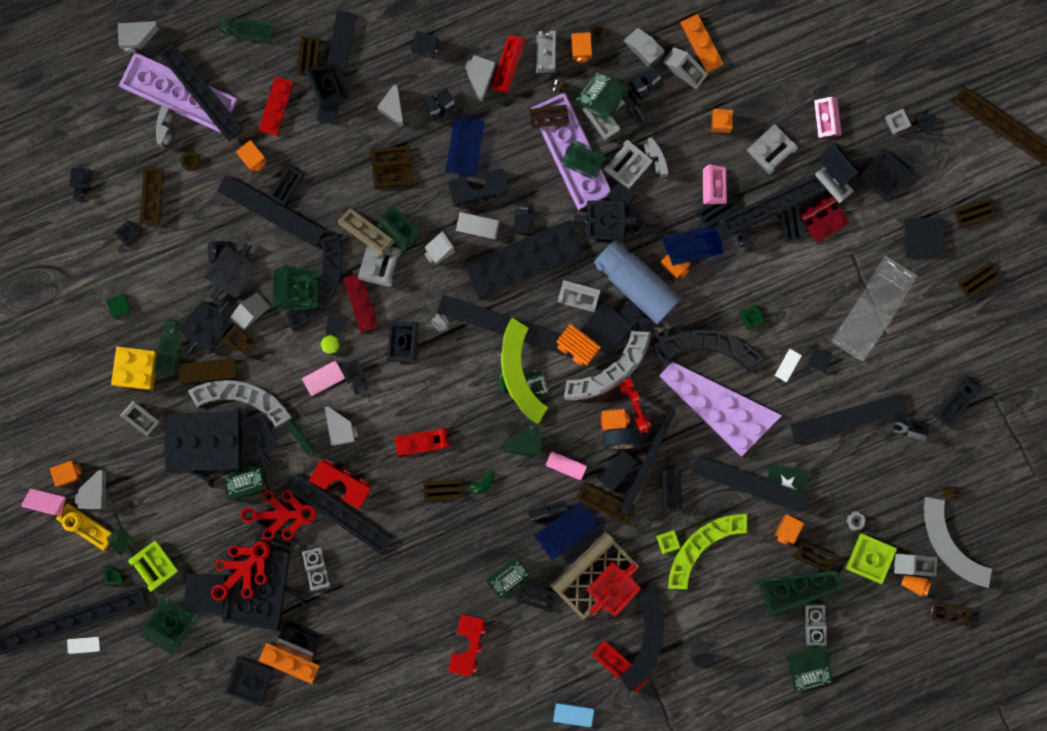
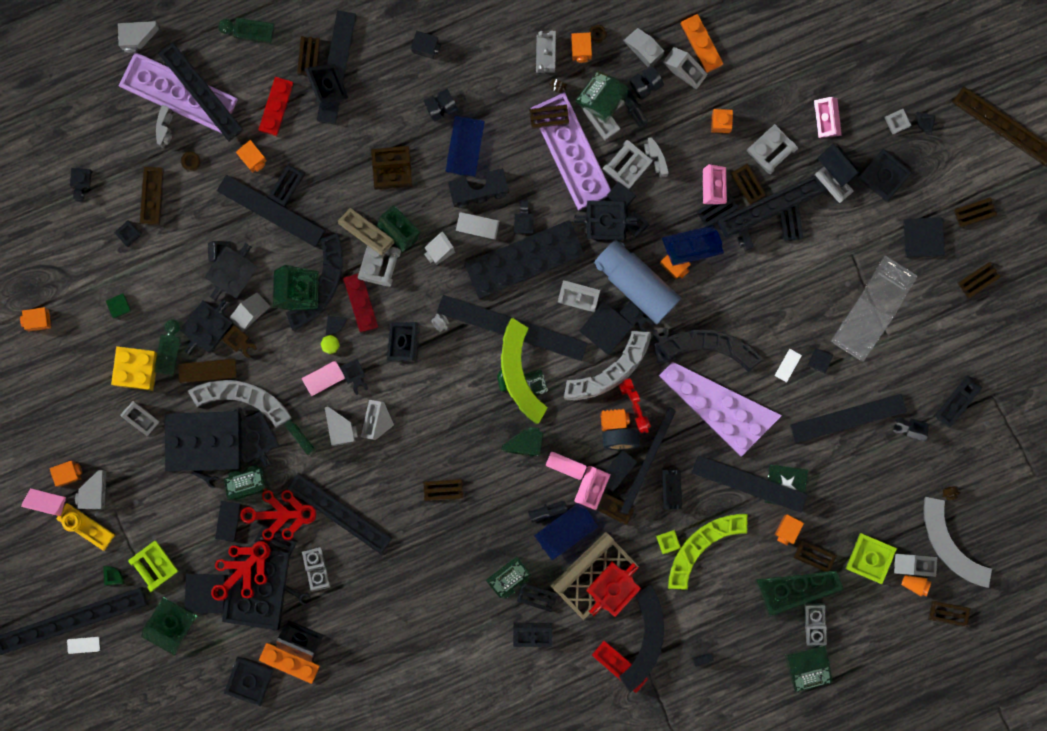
(35, 319): none -> orange brick
(120, 540): clear green slope -> none
(228, 521): none -> black tile
(356, 490): red arch -> none
(376, 420): none -> light grey slope
(391, 106): light grey slope -> none
(421, 442): red plate -> none
(465, 662): red arch -> none
(480, 74): light grey slope -> none
(483, 486): dark green arm -> none
(508, 64): red plate -> none
(532, 635): none -> black hinge
(573, 714): dark azure slope -> none
(577, 345): orange brick -> none
(583, 160): clear green brick -> none
(592, 487): none -> bright pink slope
(751, 317): dark green tile -> none
(756, 198): none -> dark brown tile
(827, 225): dark red plate -> none
(861, 521): light grey plate -> none

